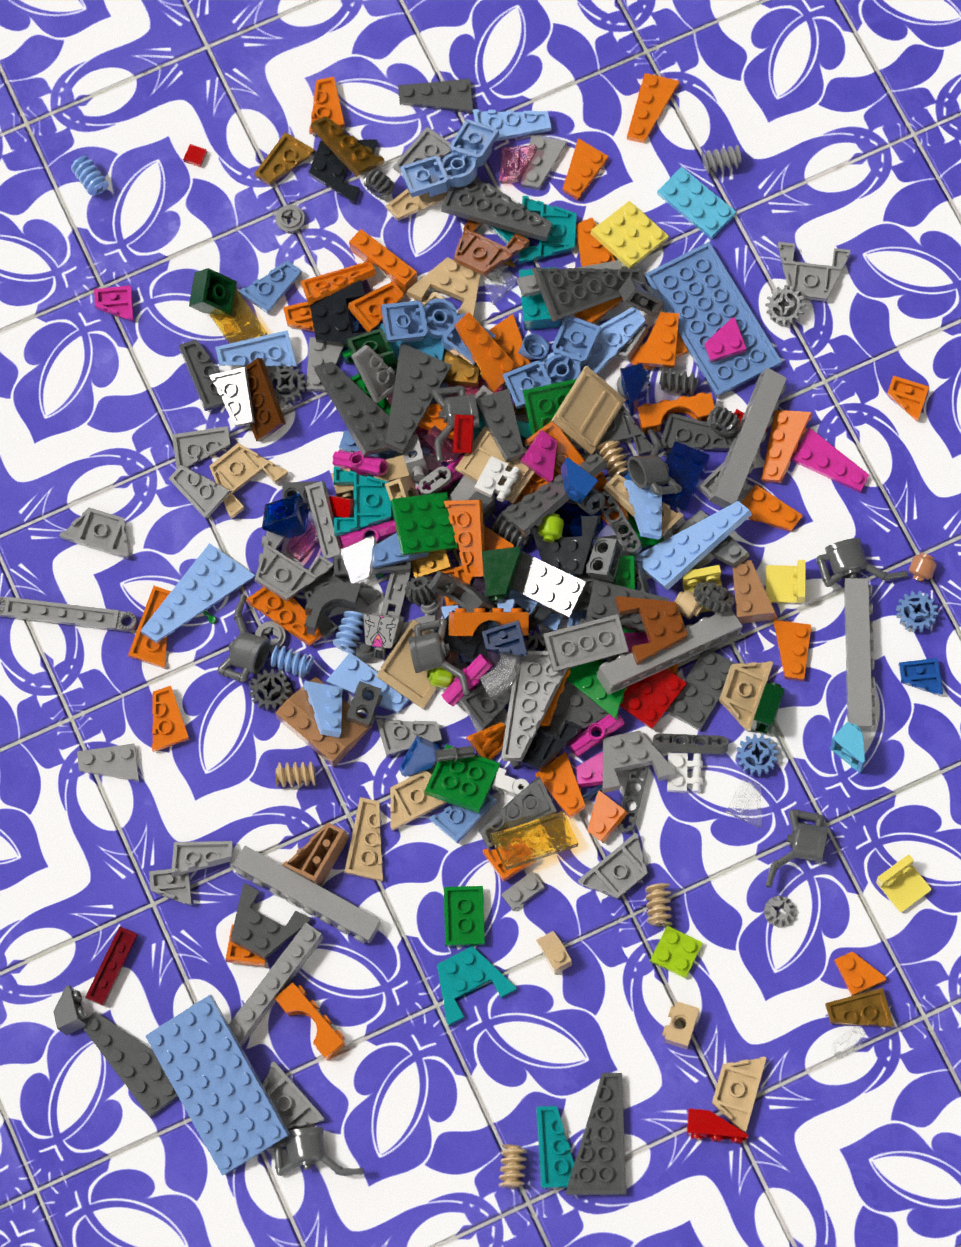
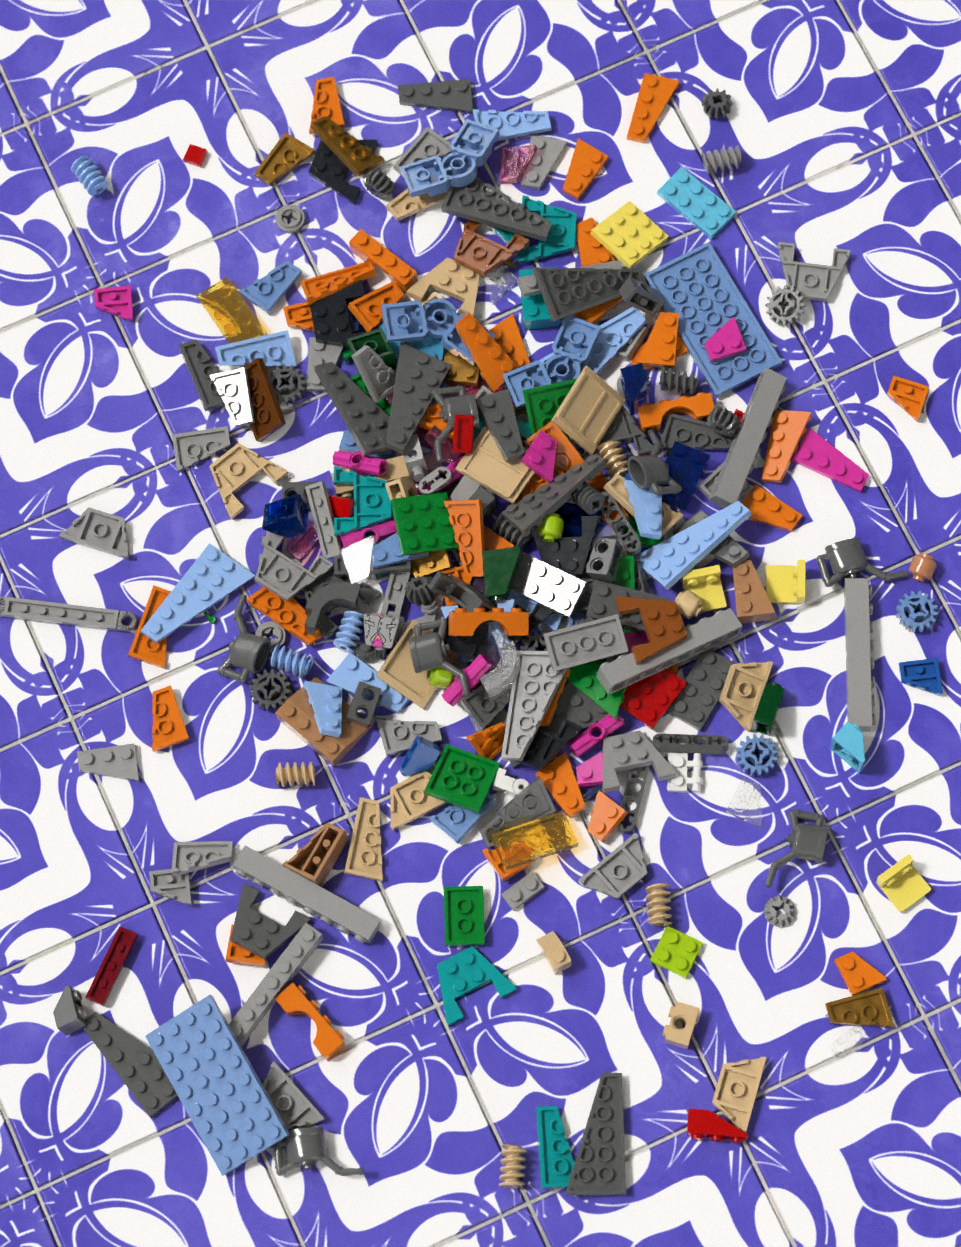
(199, 490): light grey wing -> none
(212, 292): dark green slope -> none
(454, 753): dark grey axle -> none
(491, 477): white plate -> none
(506, 639): dark blue wing -> none
(534, 347): medium blue hat -> none
(576, 481): blue slope -> none
(713, 597): dark grey gear -> none
(717, 103): none -> dark grey gear
(793, 647): orange wing -> none

